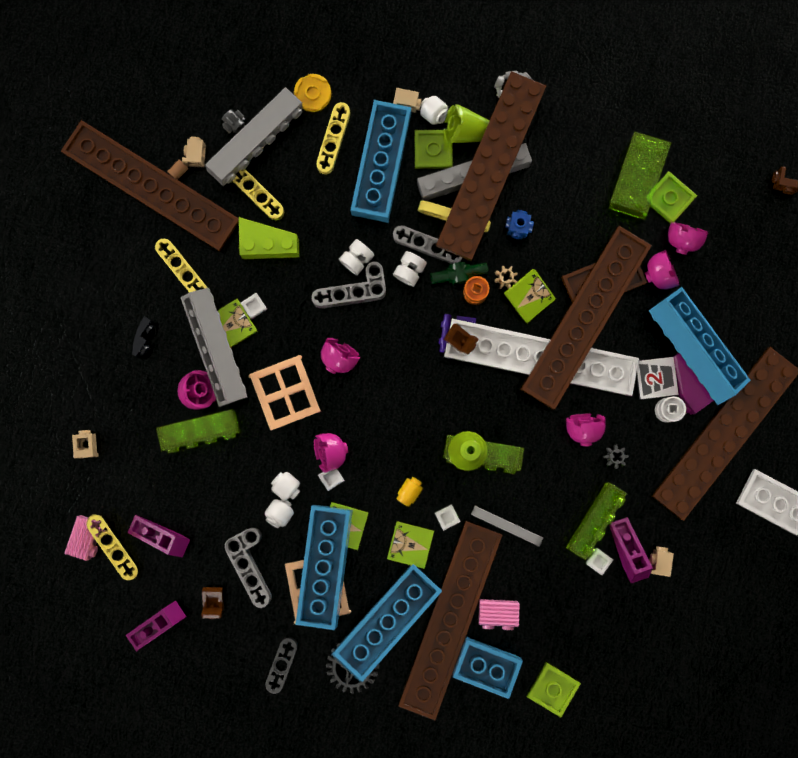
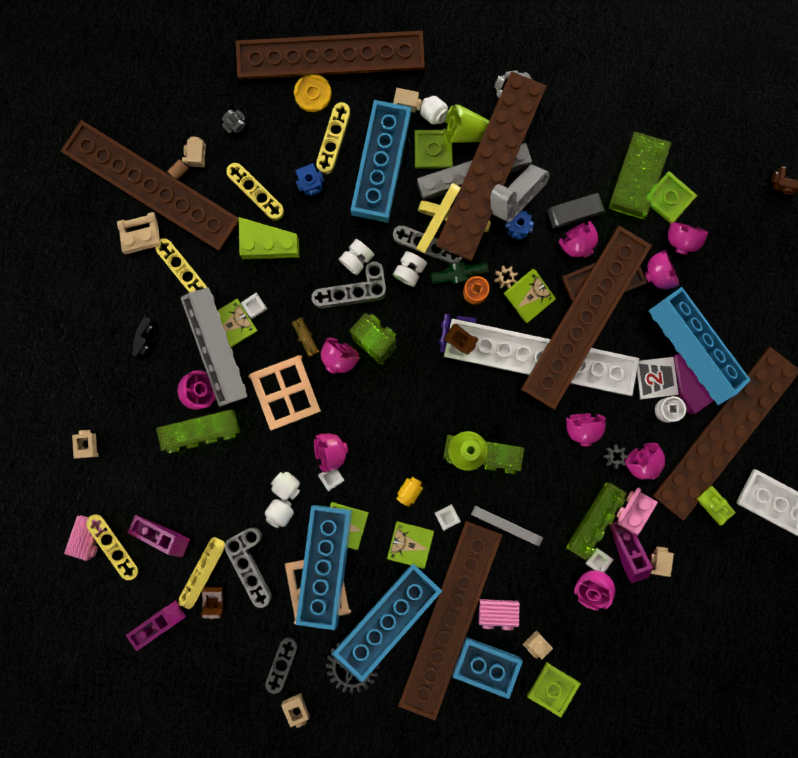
(141, 238): none -> tan plate
(201, 573): none -> light yellow beam
(254, 136): light grey brick -> none
(288, 707): none -> tan brick
(305, 337): none -> clear yellow pin
(308, 174): none -> blue brick
(330, 55): none -> reddish brown plate
(373, 338): none -> clear neon green brick
(438, 218): none -> light yellow beam
(510, 201): none -> light grey beam
(537, 645): none -> tan brick
(575, 210): none -> dark grey beam
(580, 240): none -> dark pink cylinder
(595, 590): none -> dark pink cylinder
(636, 512): none -> bright pink bracket
(646, 462): none -> dark pink cylinder
(716, 505): none -> lime hips

